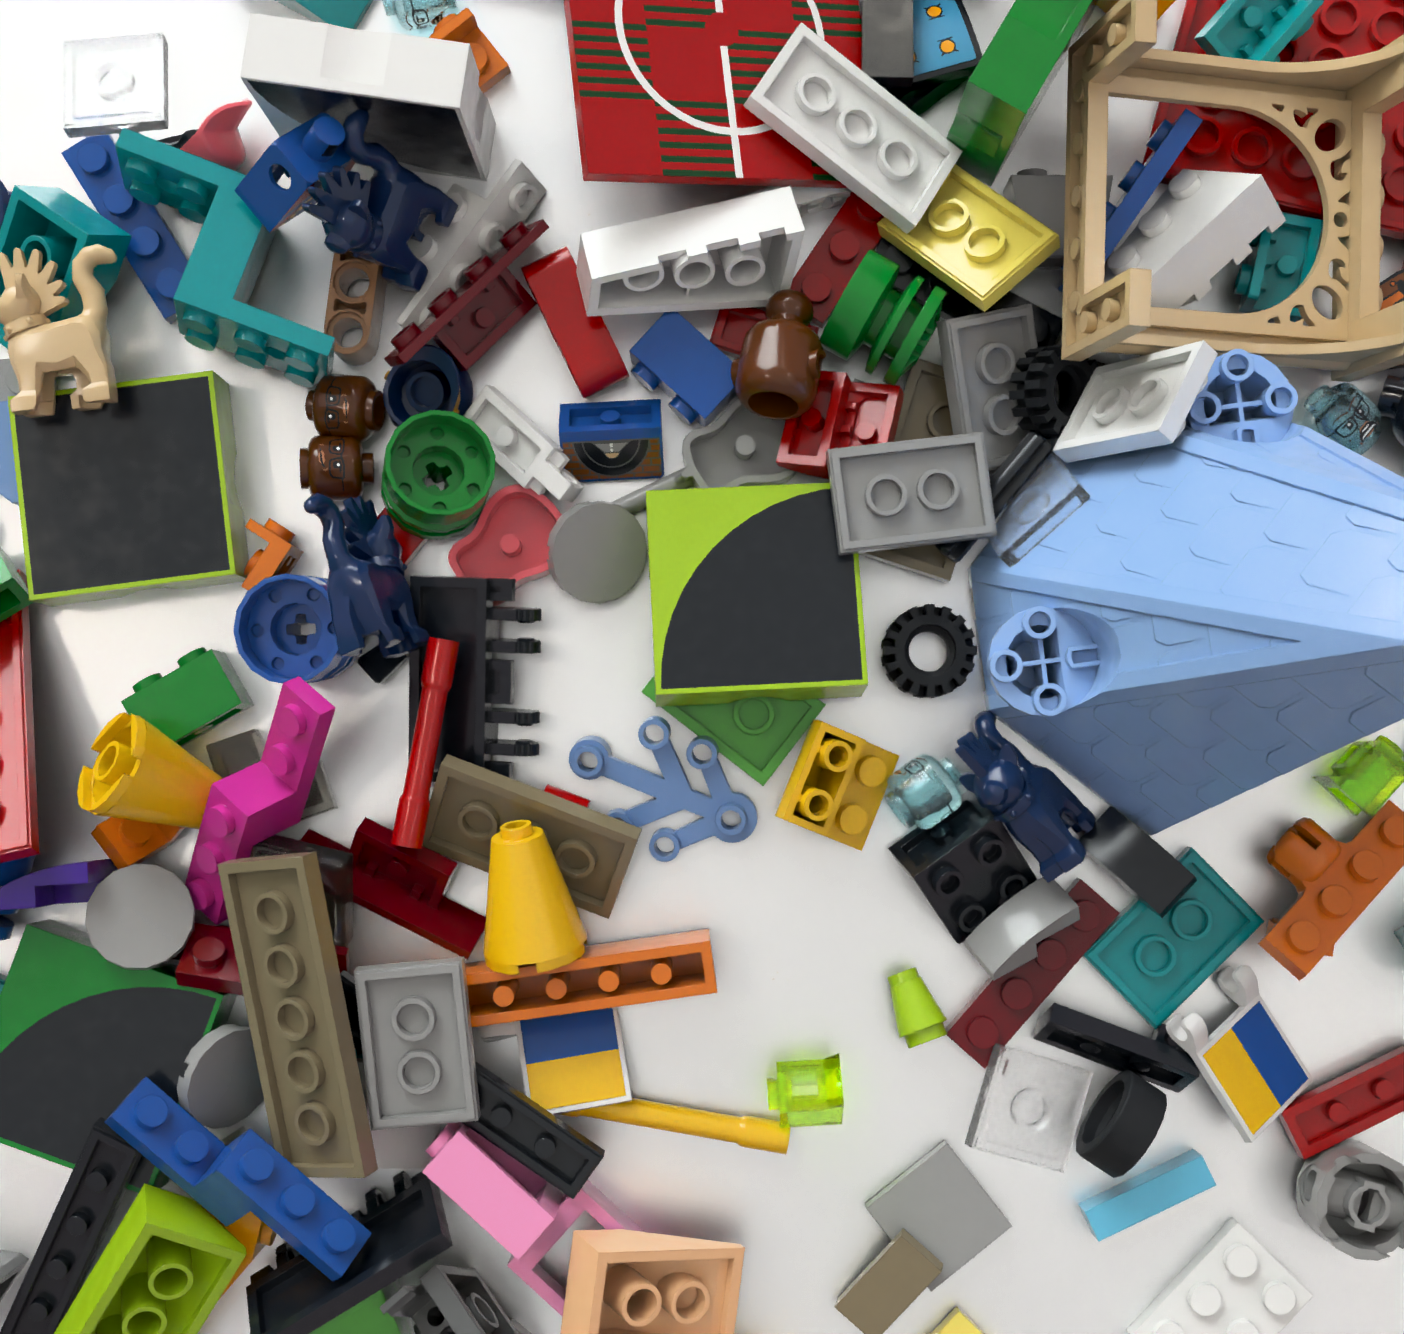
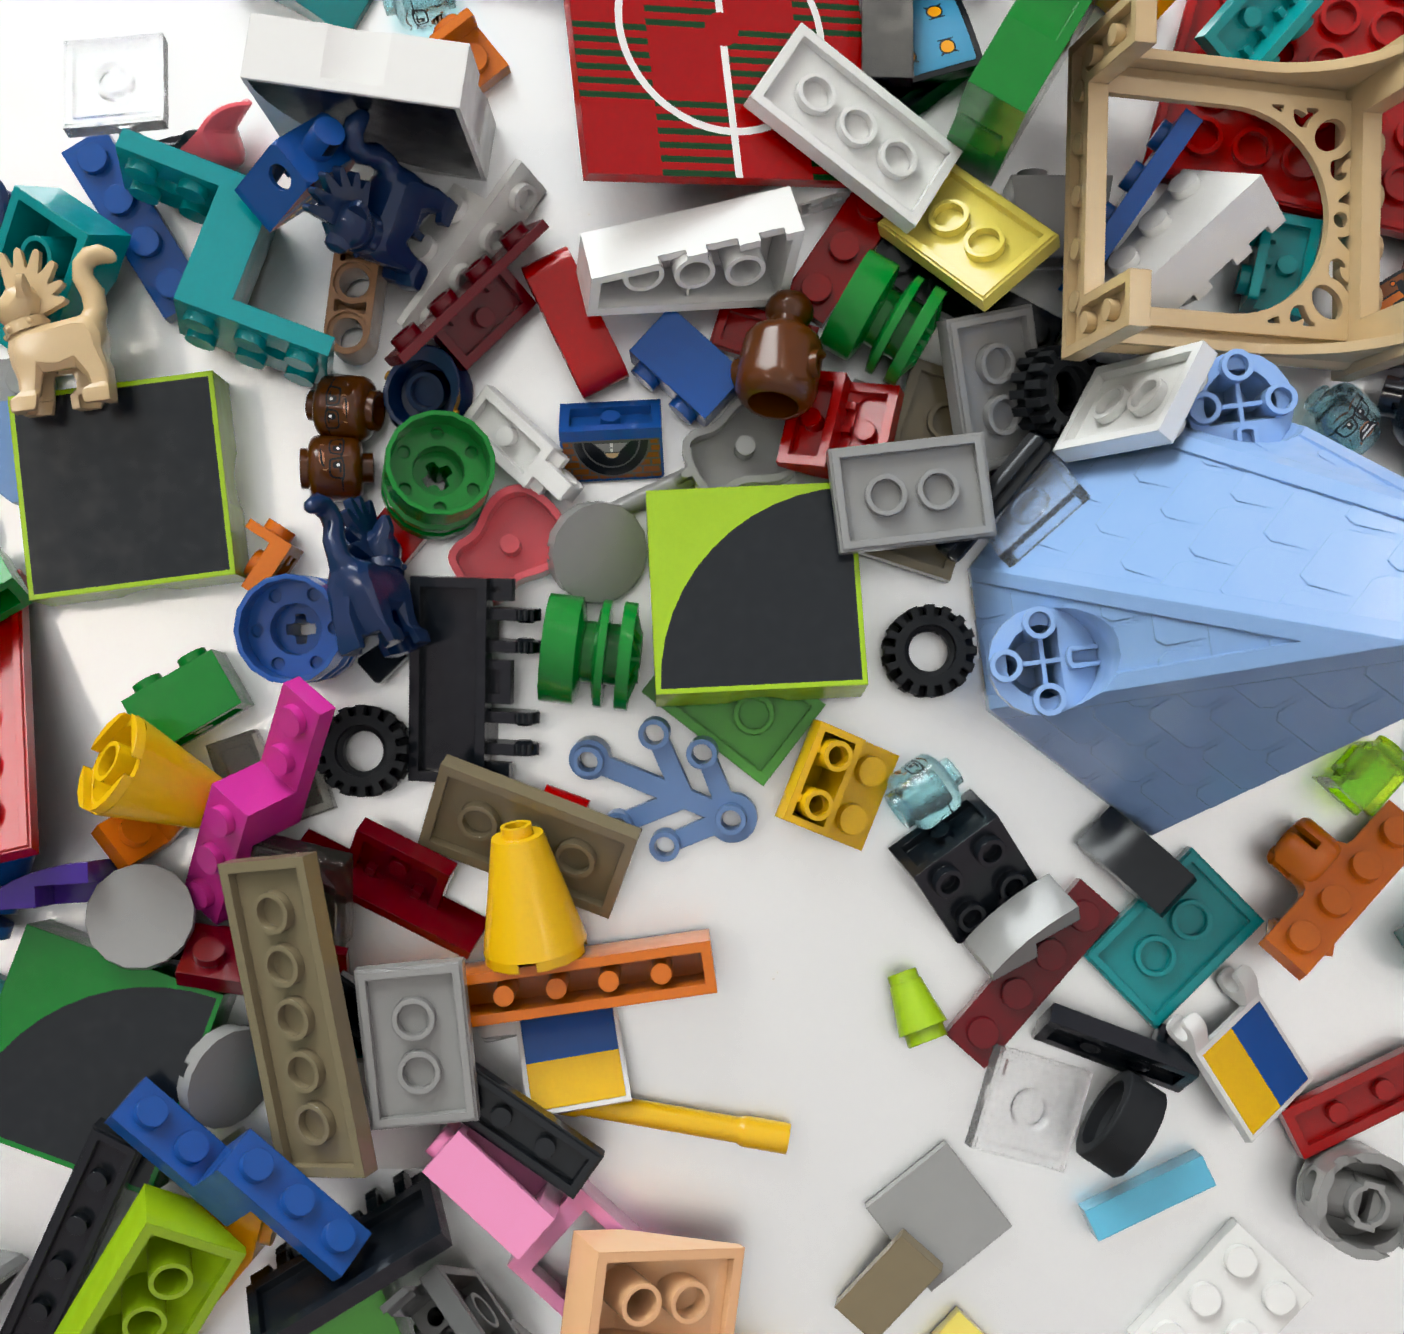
(395, 751): none -> black tyre
(414, 801): red piece -> none
(588, 652): none -> green wheel
(807, 1092): clear neon green window -> none
(1024, 798): dark blue animal -> none

